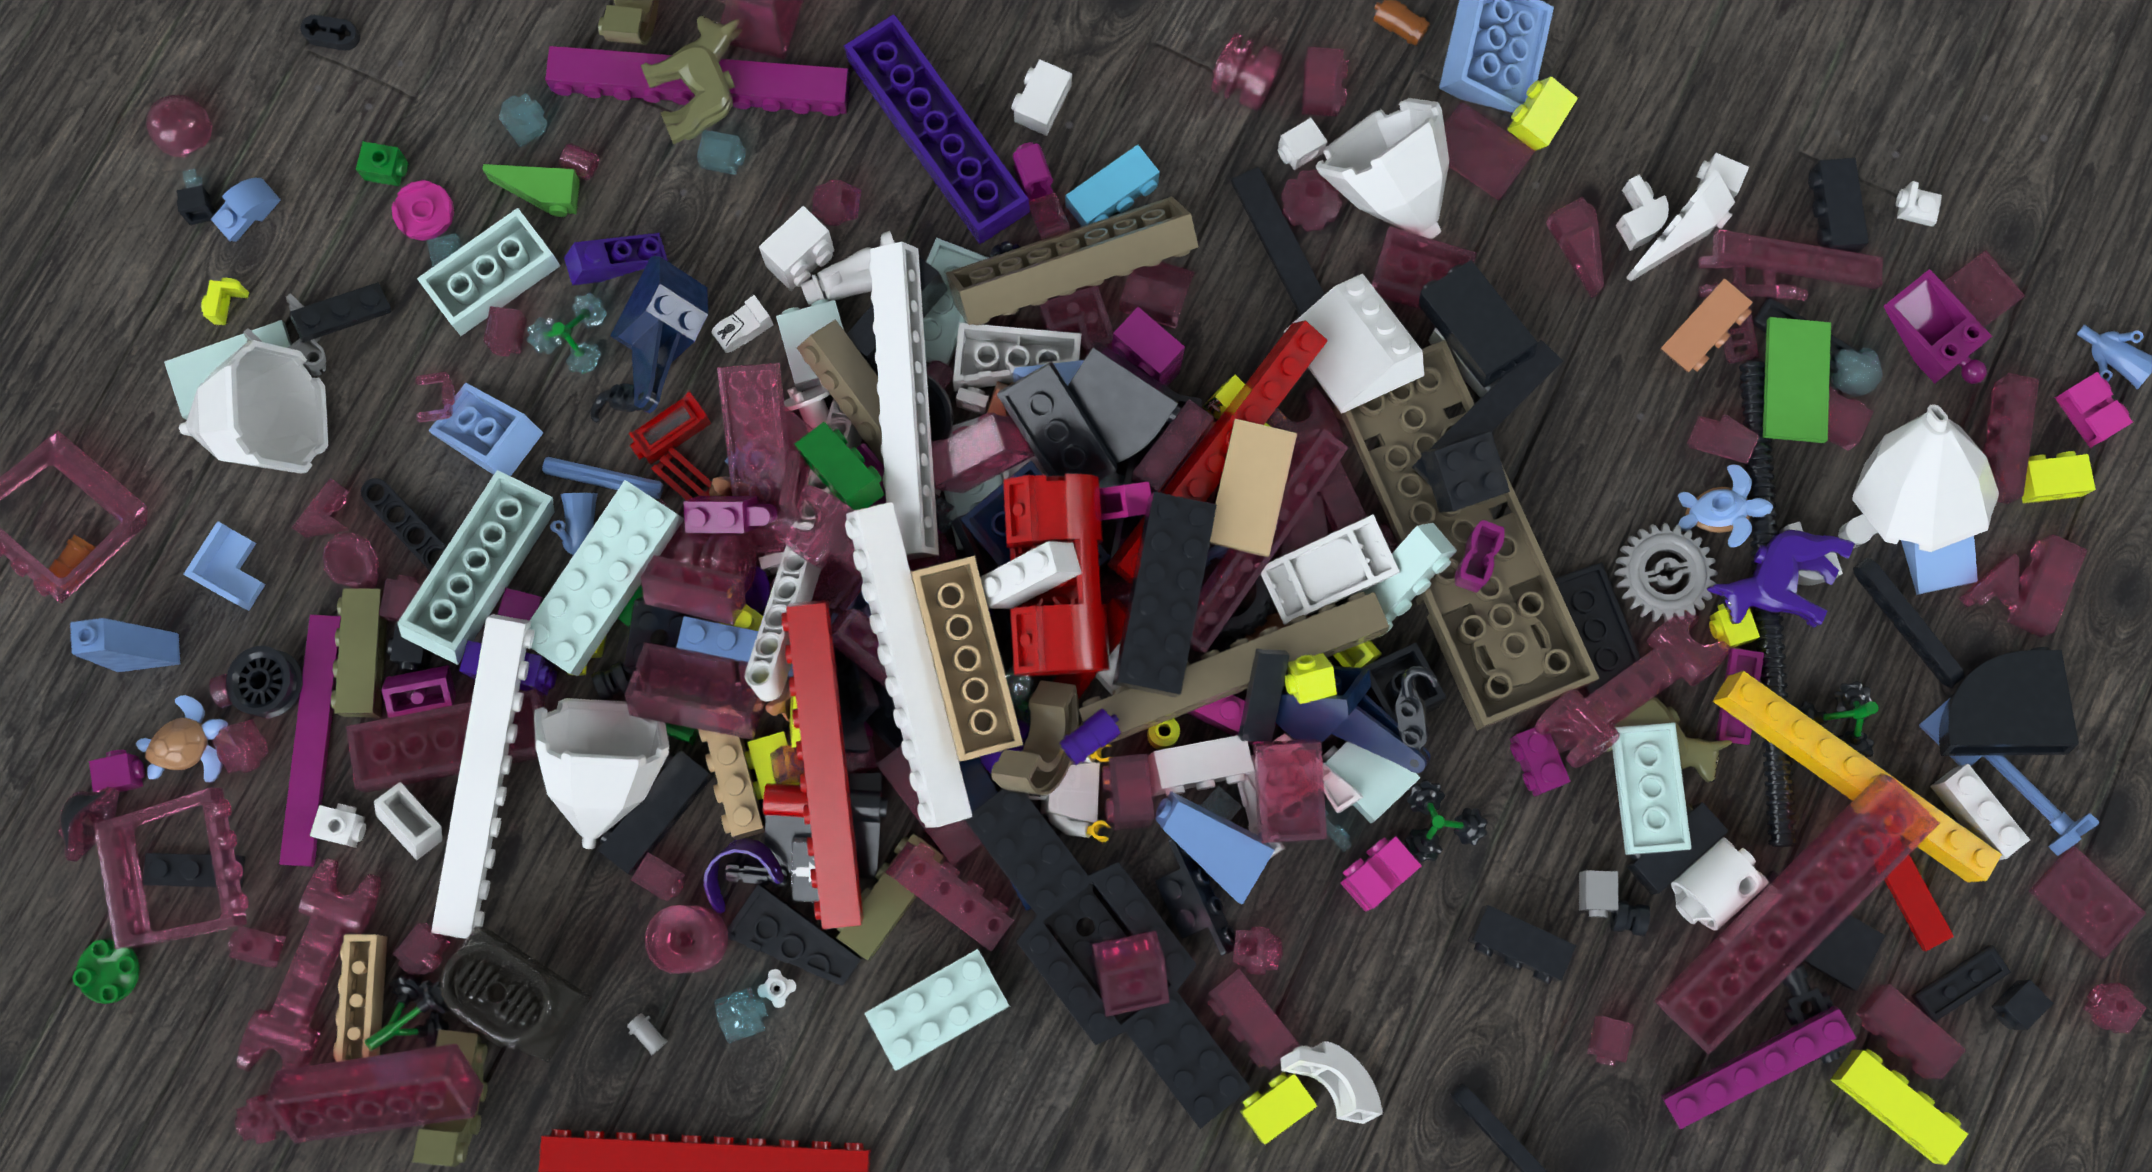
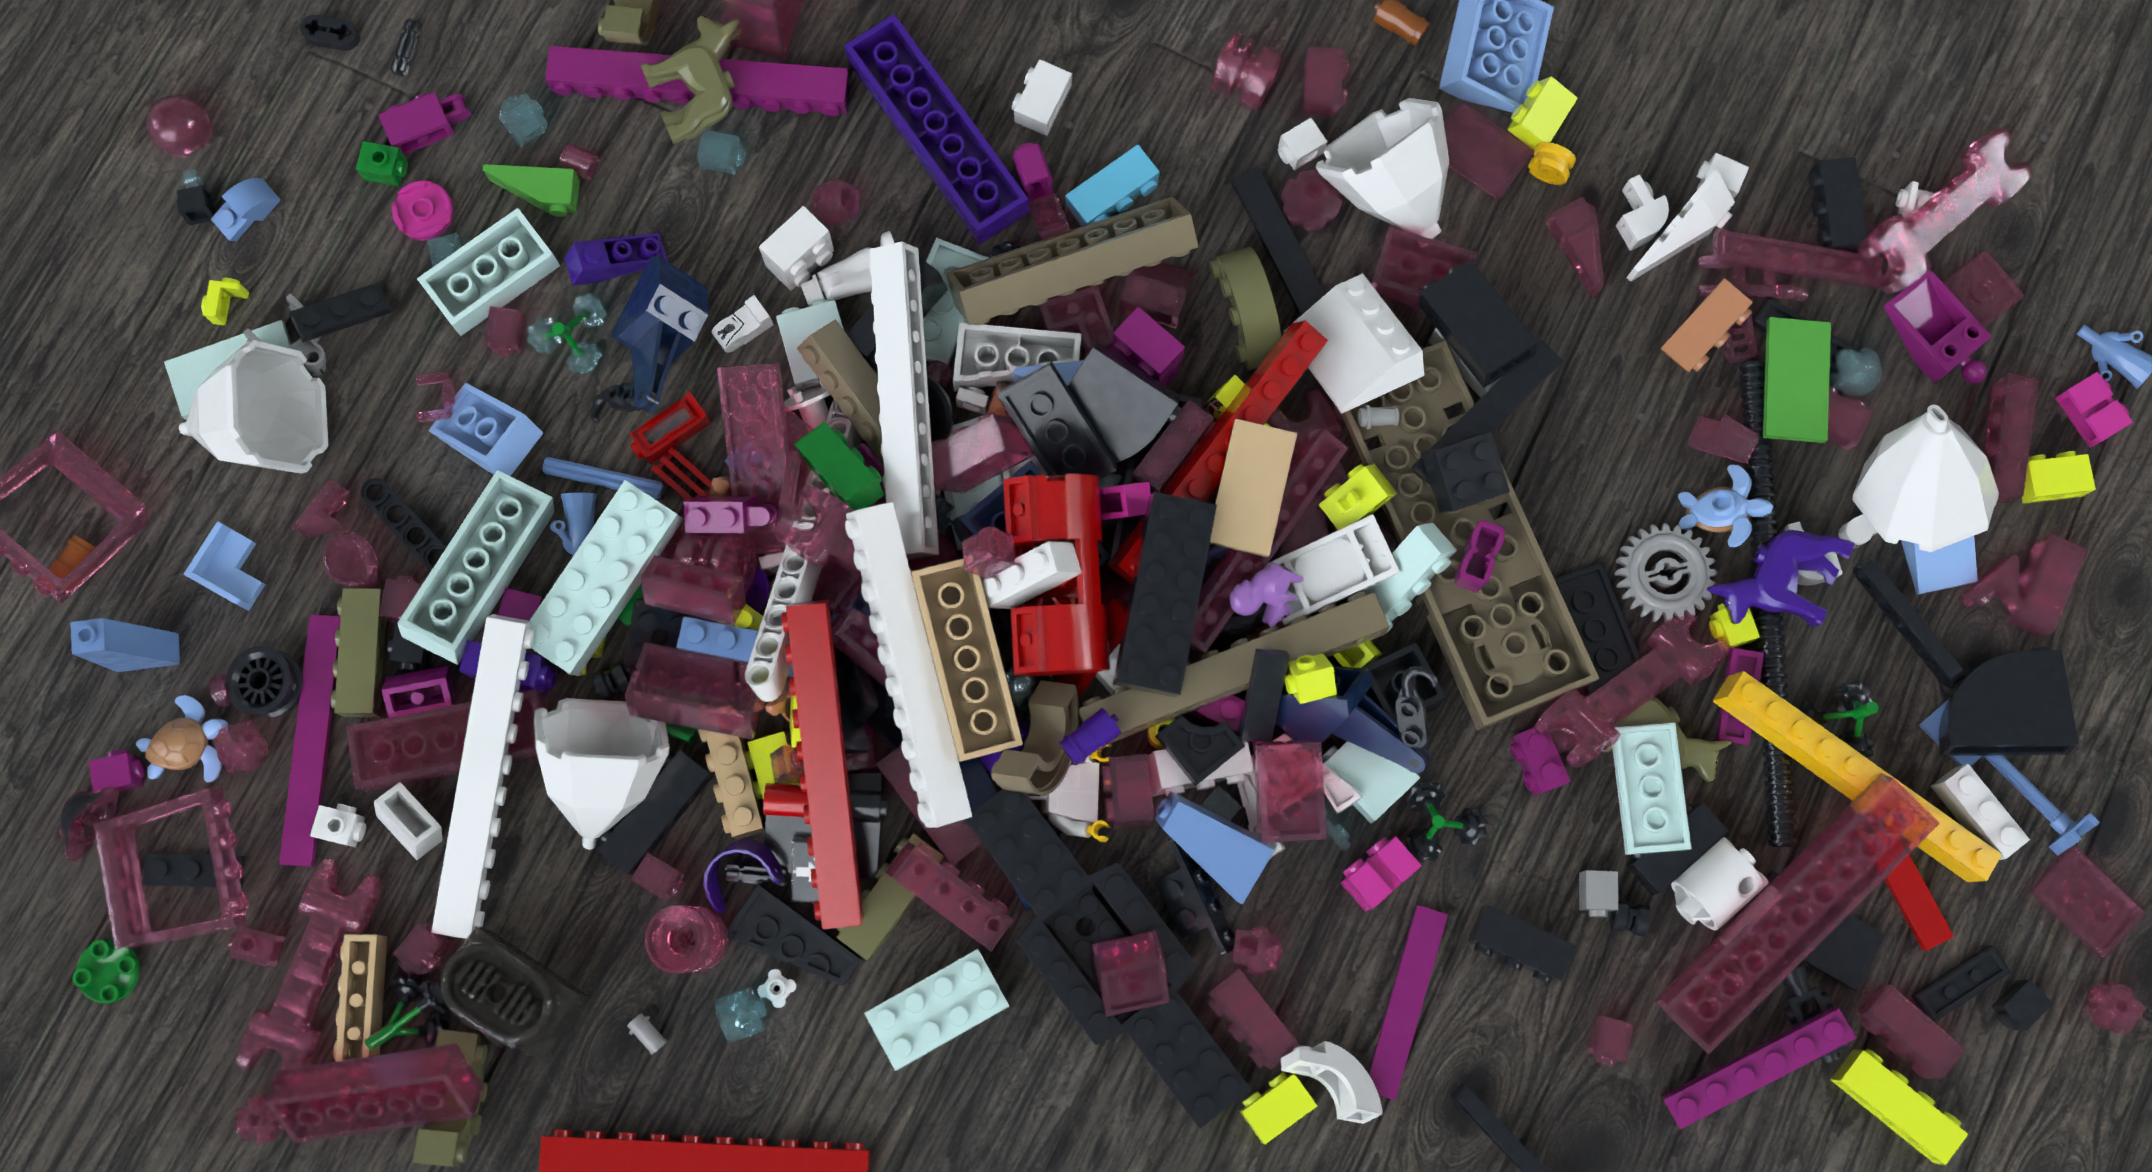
(406, 47): none -> black axle
(423, 121): none -> magenta brick
(988, 552): none -> clear pink brick
(1199, 748): none -> black tile
(1252, 304): none -> olive brick
(1266, 586): none -> medium lavender animal
(1357, 497): none -> neon yellow brick
(1378, 416): none -> light grey pin
(1406, 1000): none -> magenta tile
(1551, 163): none -> yellow wheel
(1909, 240): none -> clear pink piece

